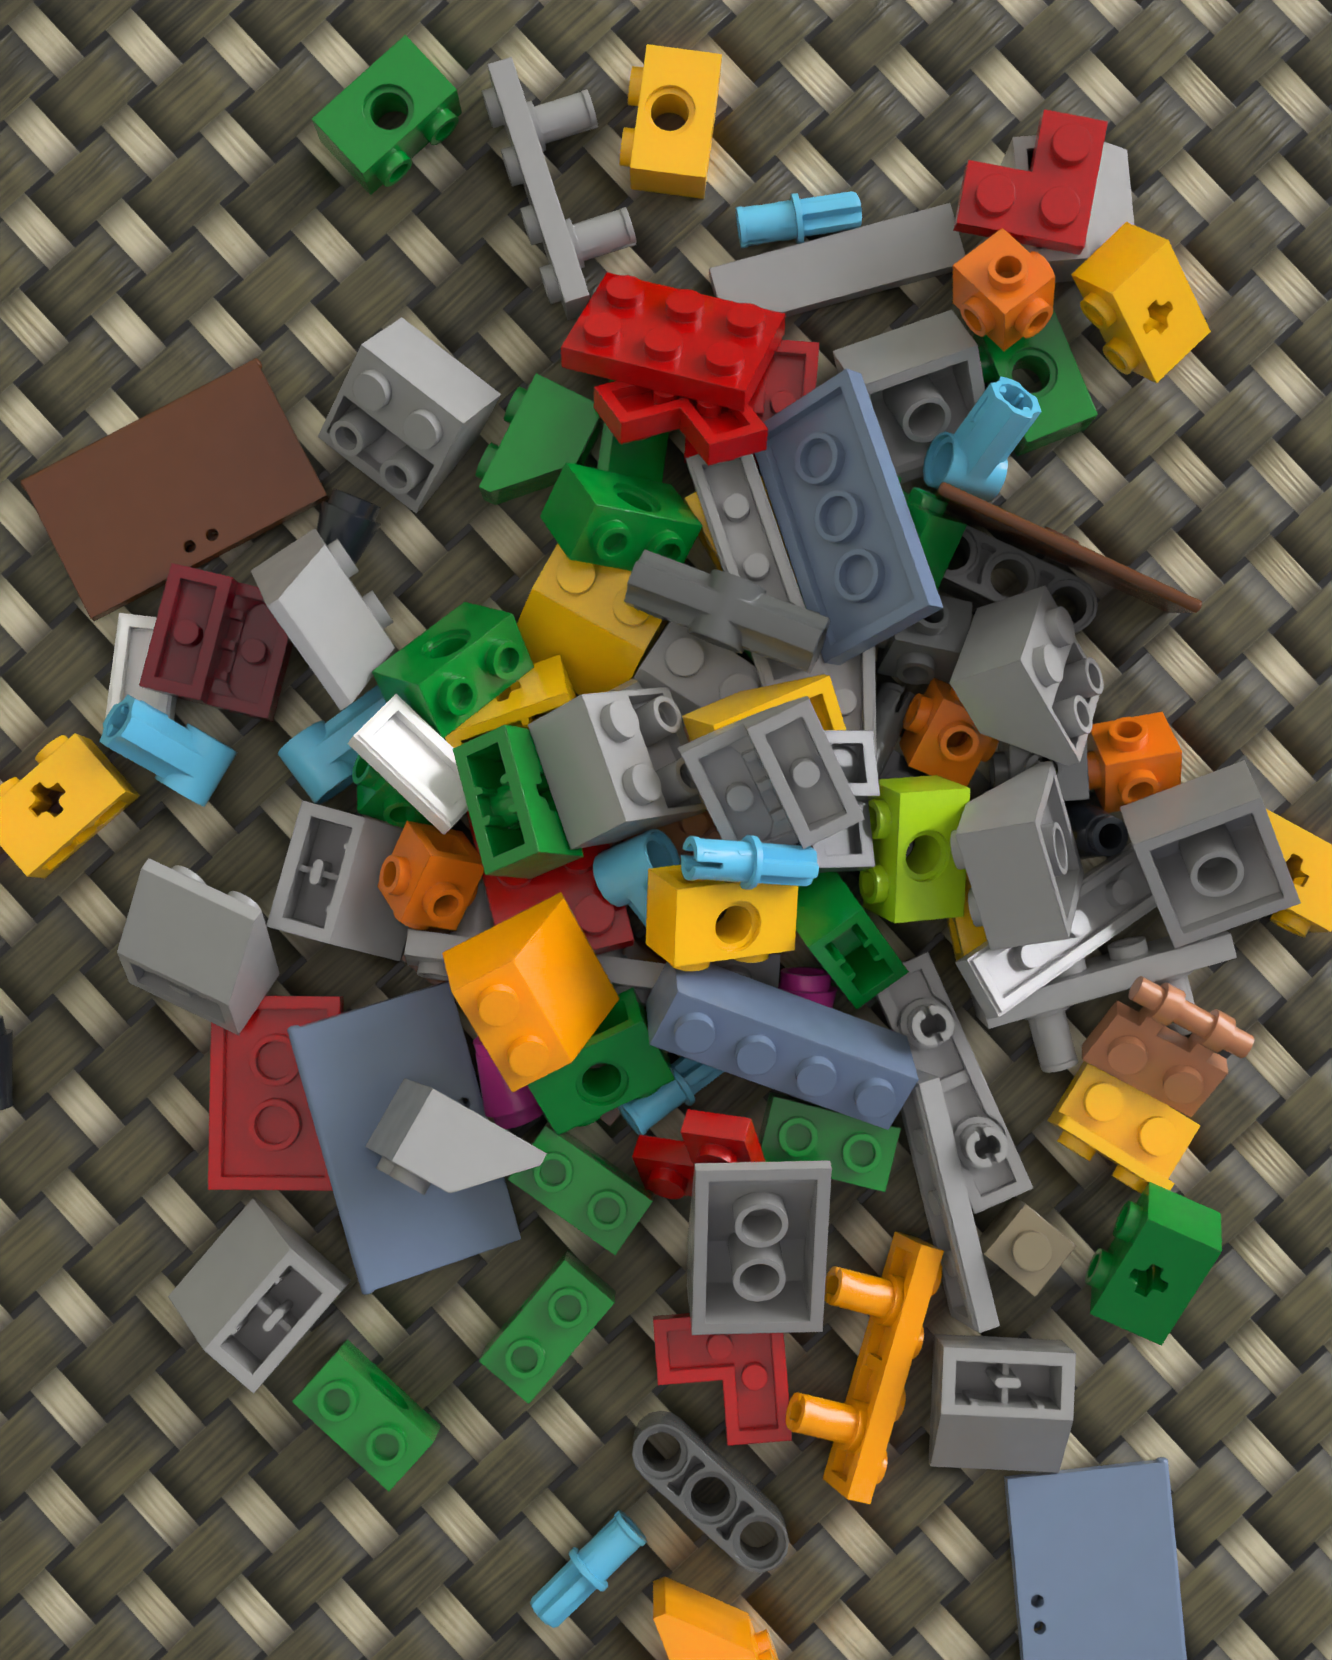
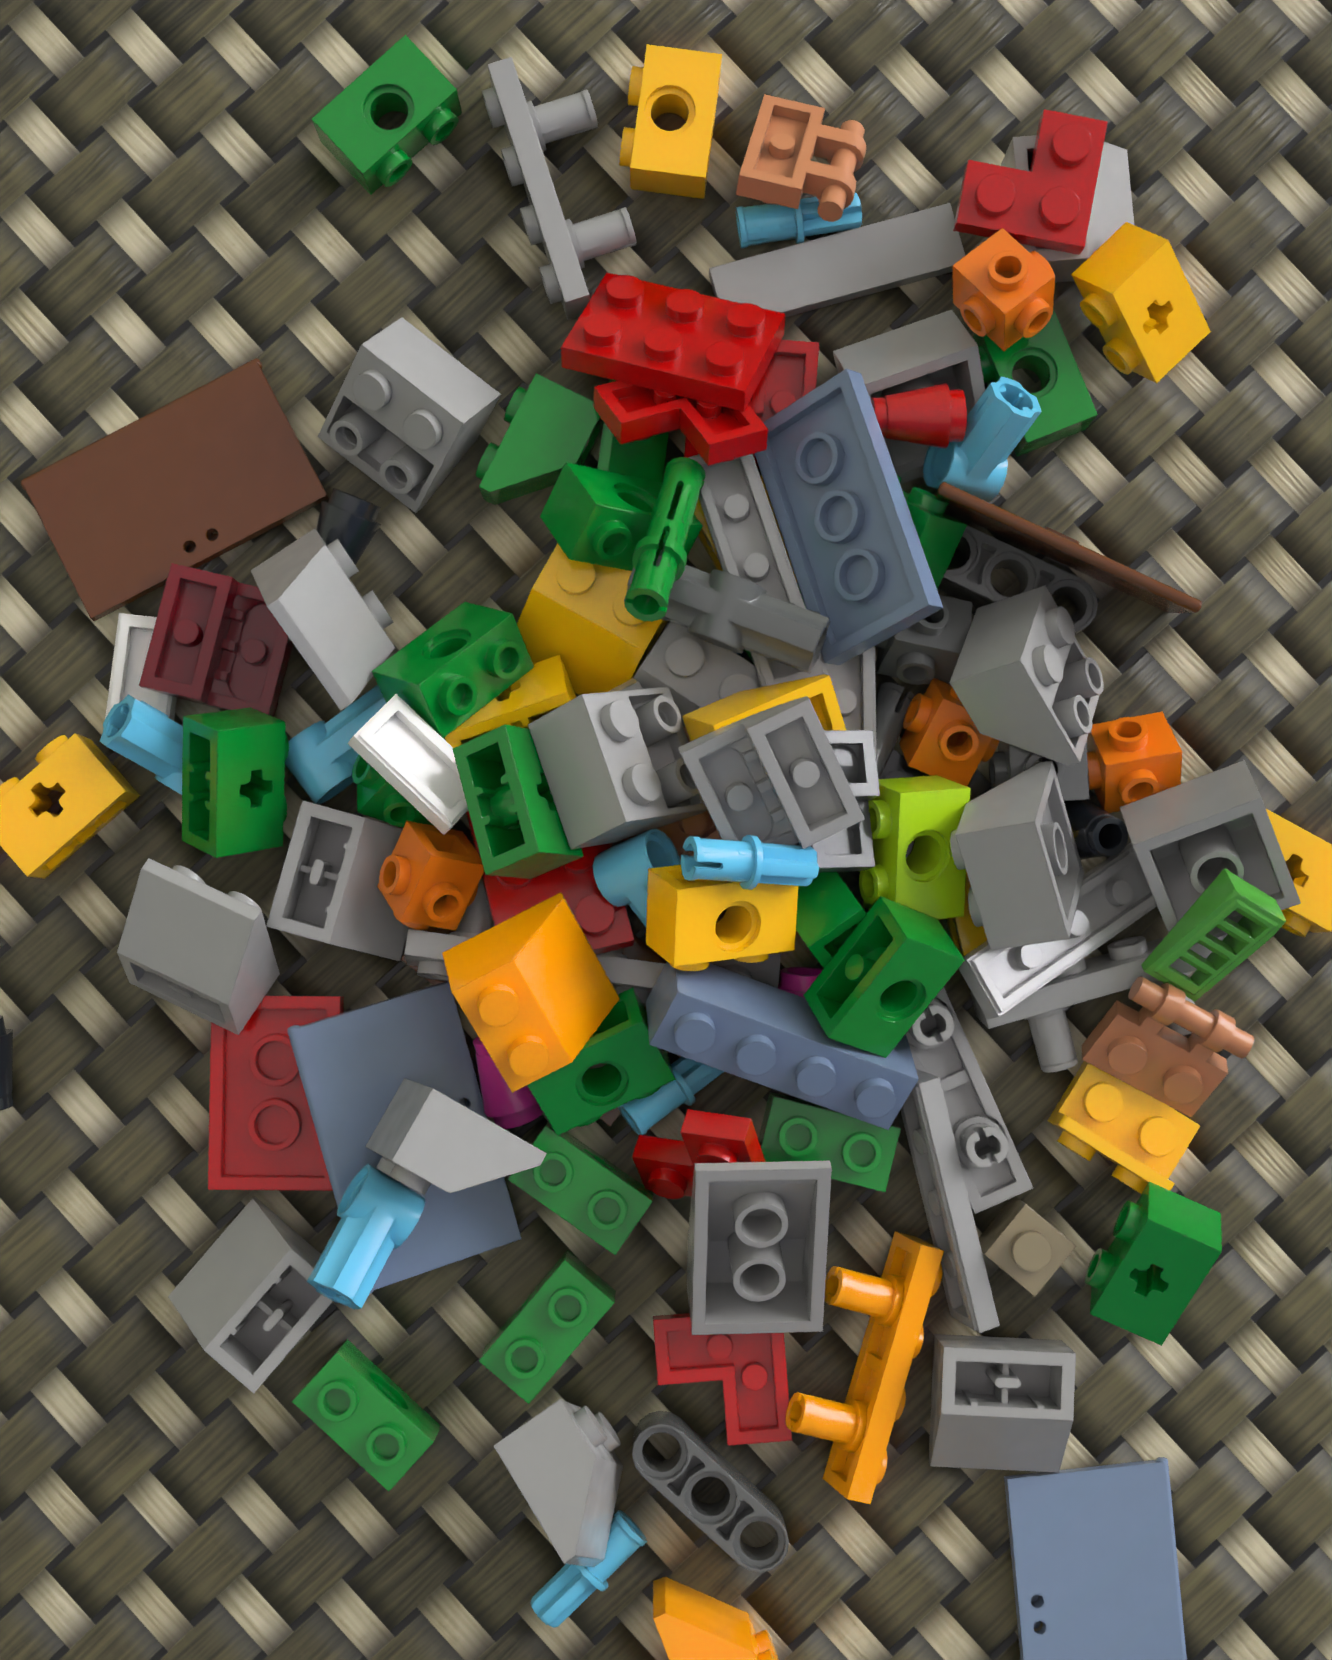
(233, 781): none -> green brick
(374, 1220): none -> medium azure piece
(567, 1477): none -> light grey slope
(651, 583): none -> green pin
(781, 155): none -> nougat plate
(883, 977): none -> green brick
(923, 415): none -> red cone
(1224, 895): none -> bright green slope

